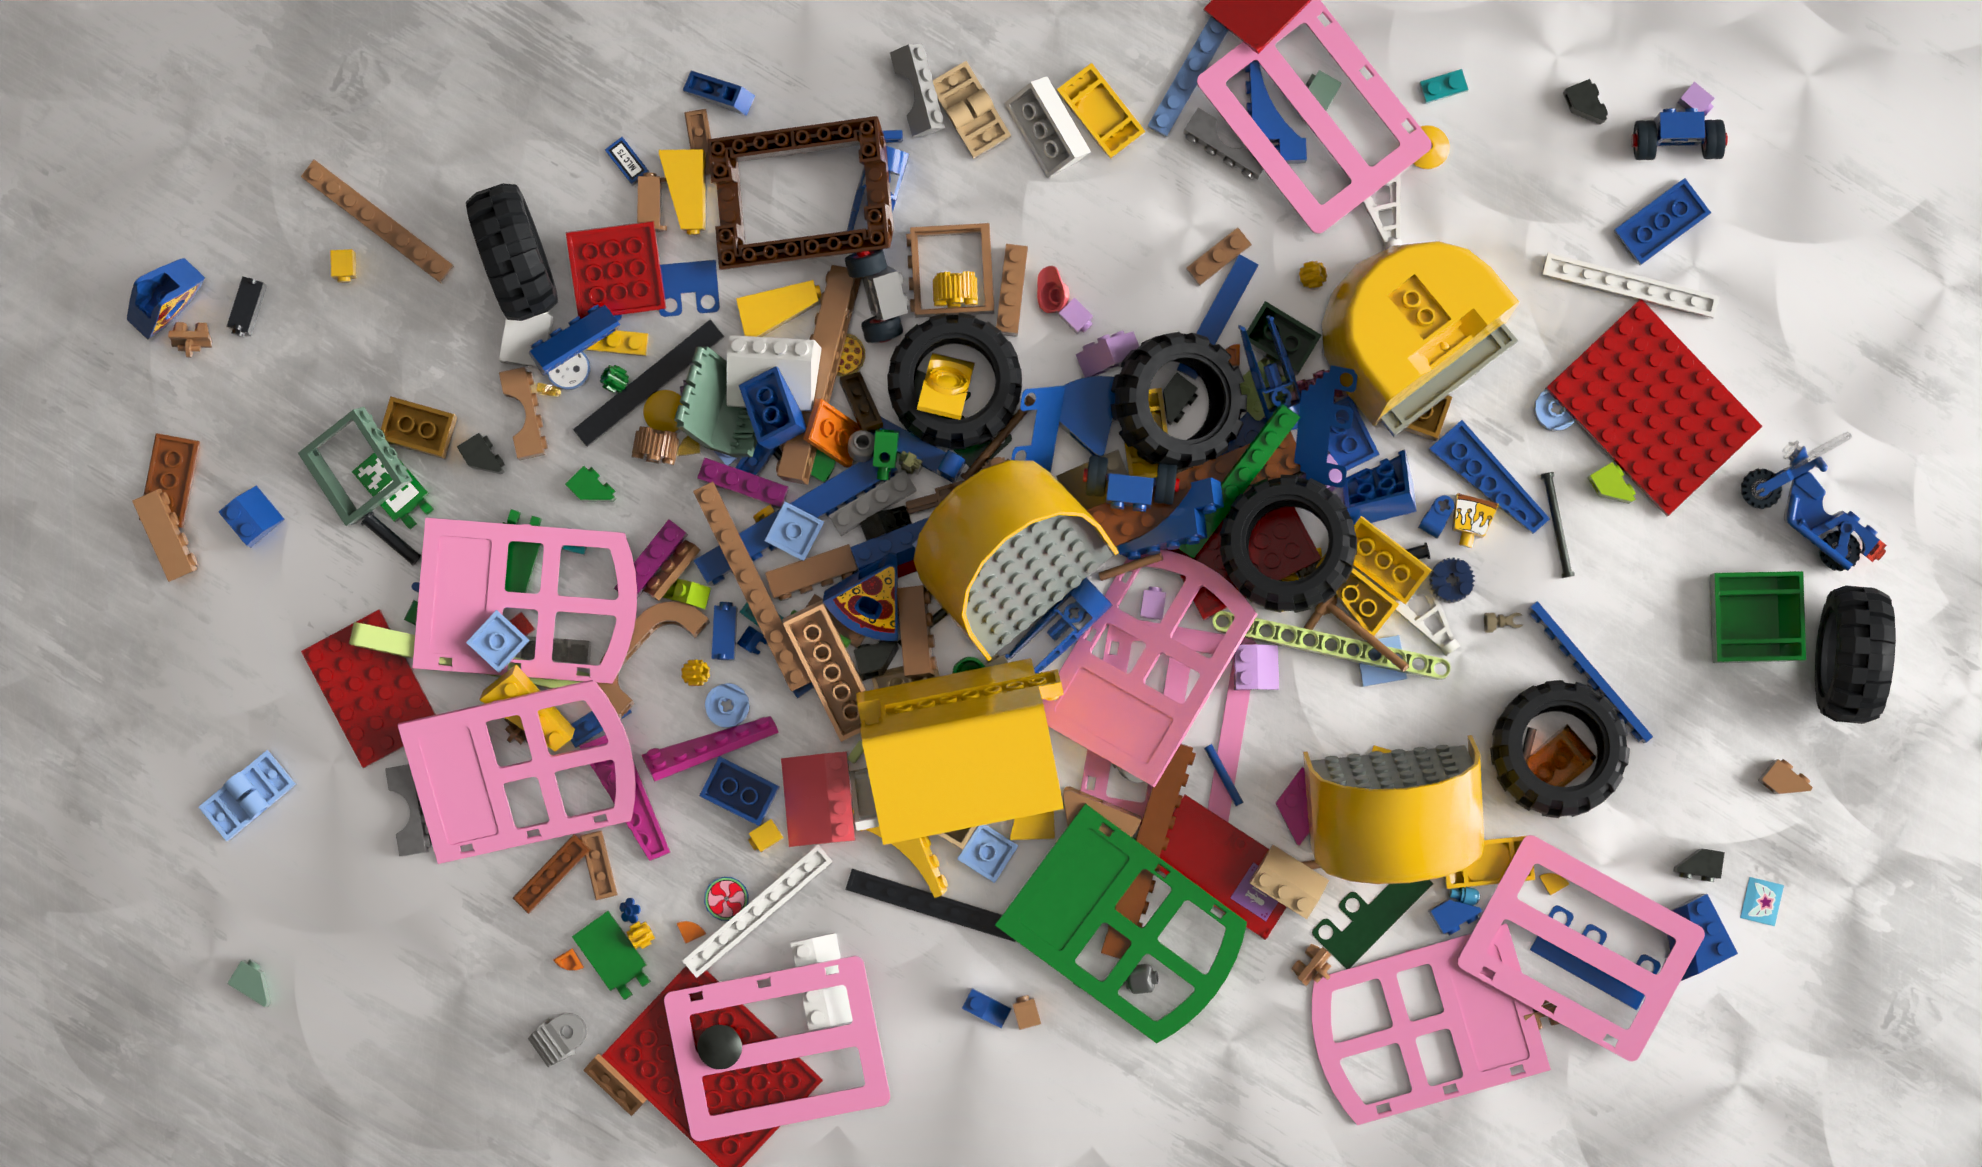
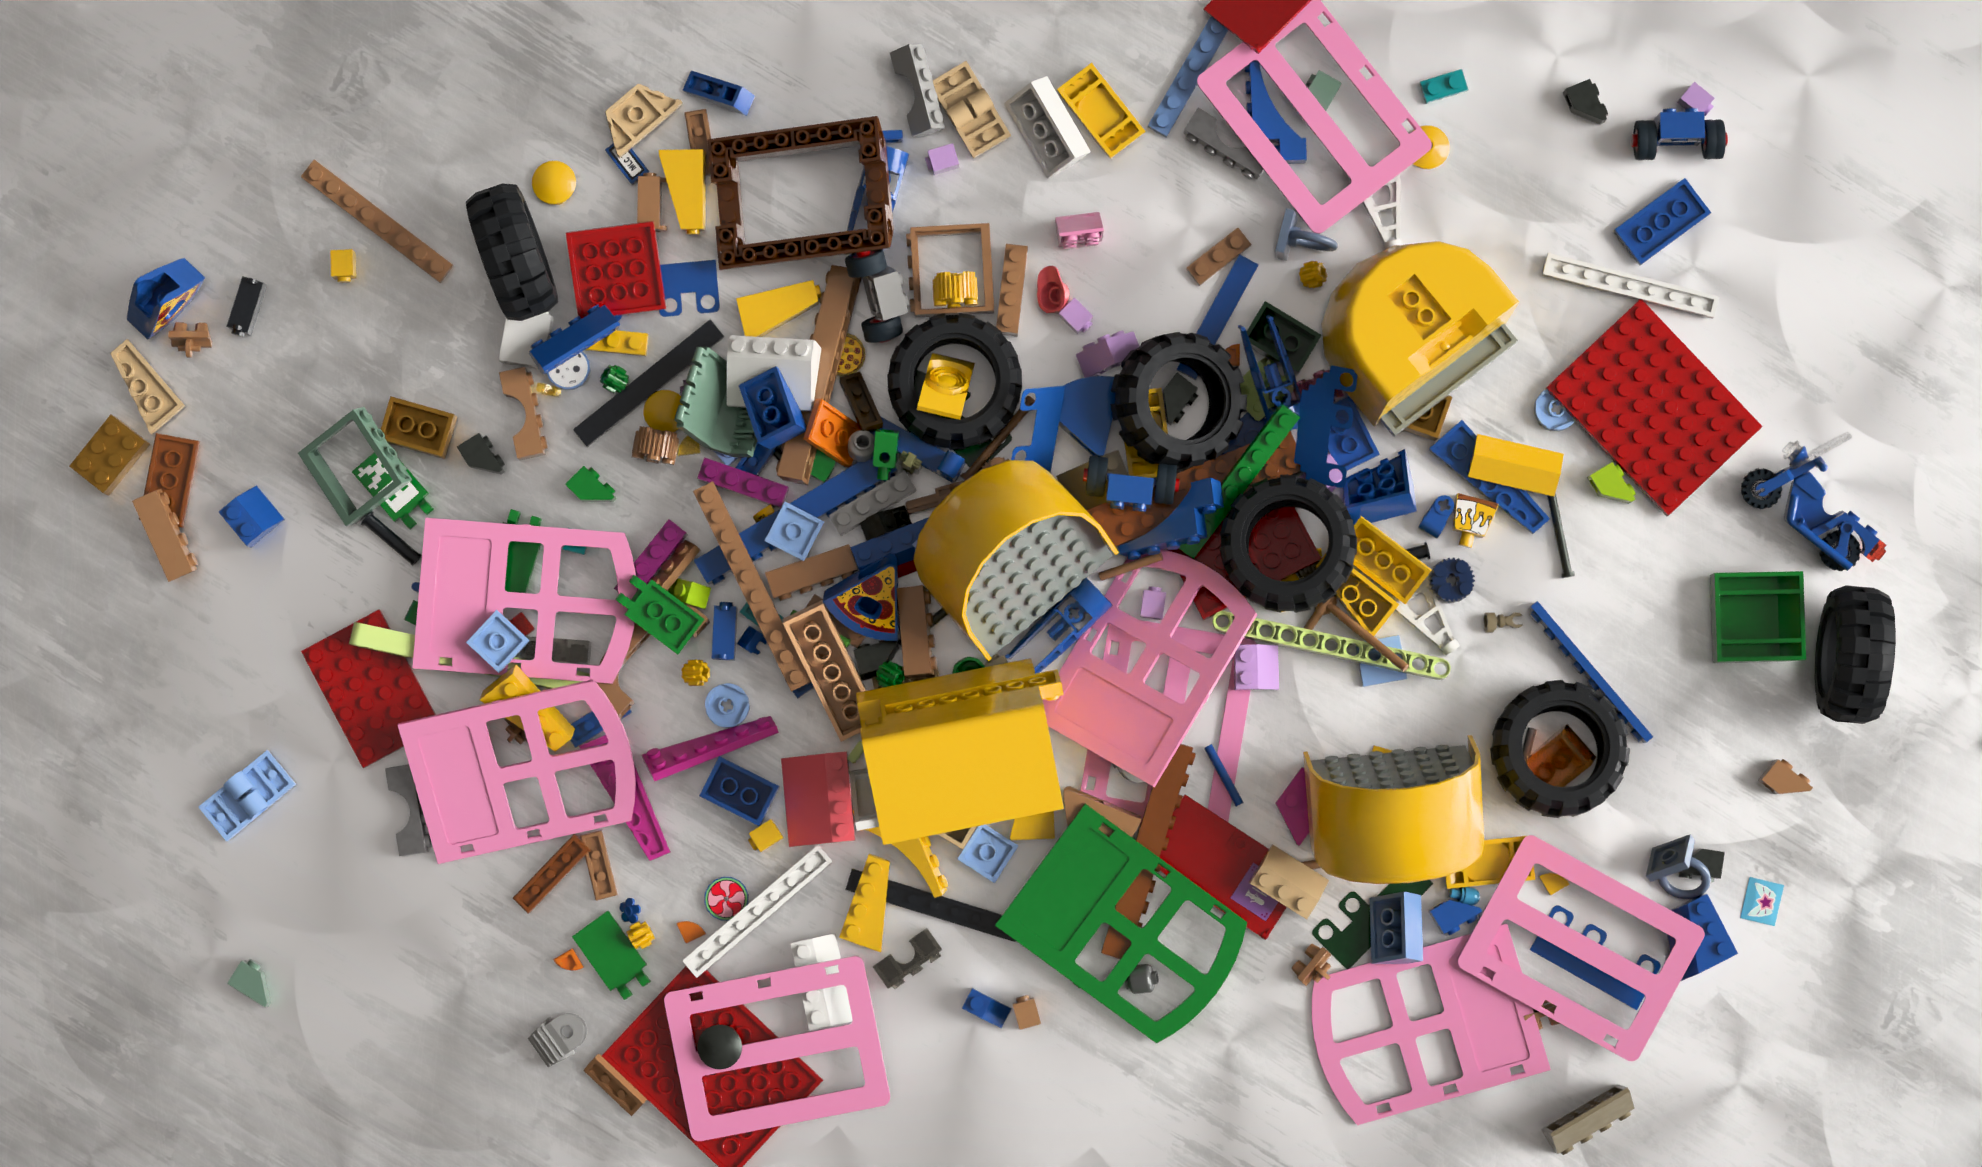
(109, 455): none -> pearl gold brick
(150, 392): none -> tan wing
(553, 182): none -> yellow dish
(637, 116): none -> tan wing
(661, 614): none -> green tile
(867, 910): none -> yellow wing
(890, 674): none -> green gear
(925, 949): none -> clear smoke arch
(942, 159): none -> lavender brick
(1079, 230): none -> bright pink slope
(1293, 236): none -> sand blue tile
(1396, 928): none -> medium blue slope
(1515, 465): none -> yellow slope
(1589, 1118): none -> dark tan slope
(1673, 858): none -> sand blue tile

